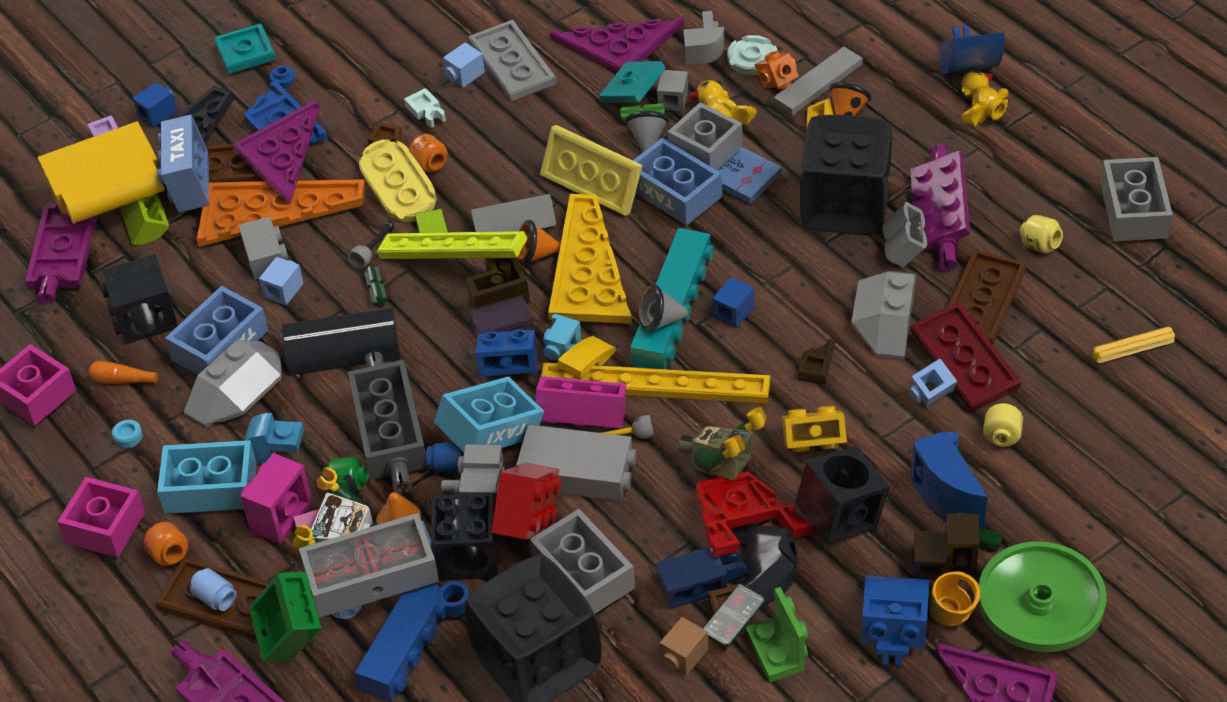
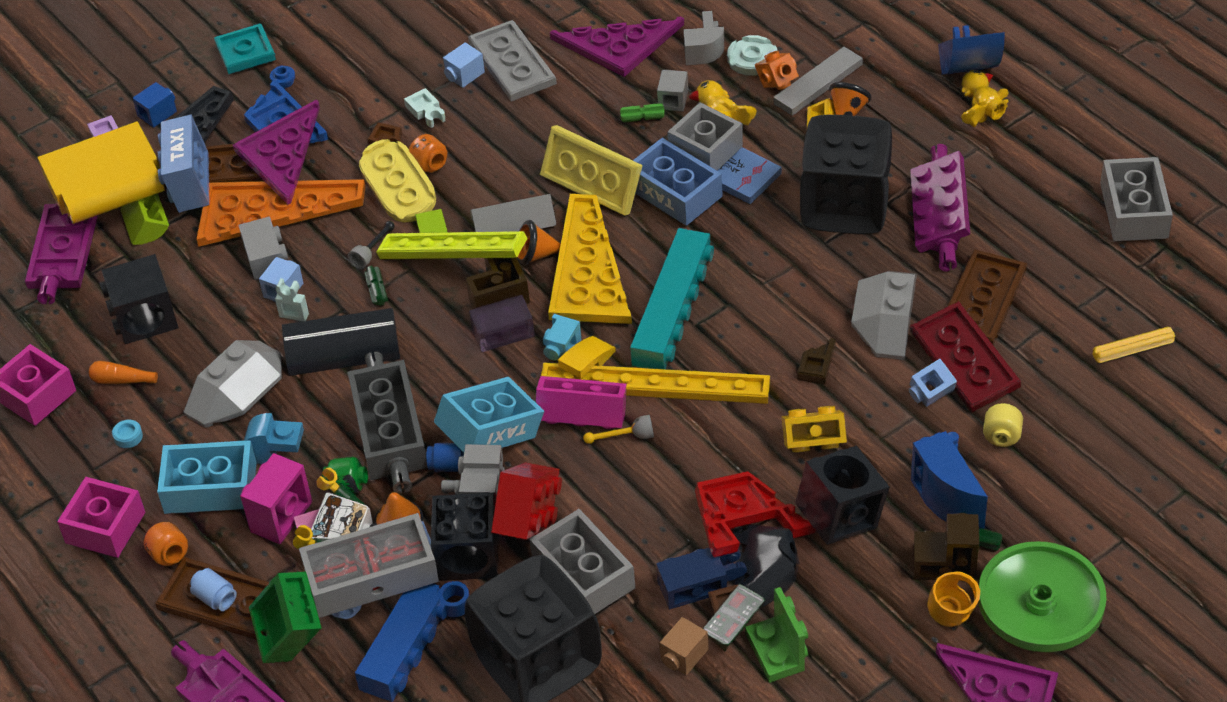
(214, 328): medium blue brick -> none
(289, 303): none -> light aqua plate
(506, 352): blue brick -> none
(588, 461): light grey brick -> none
(632, 82): teal plate -> none
(646, 127): light grey hat -> none
(659, 309): light grey hat -> none
(723, 450): torso -> none
(733, 302): blue brick -> none
(894, 615): blue piece -> none
(904, 234): light grey brick -> none
(1041, 234): light yellow head -> none

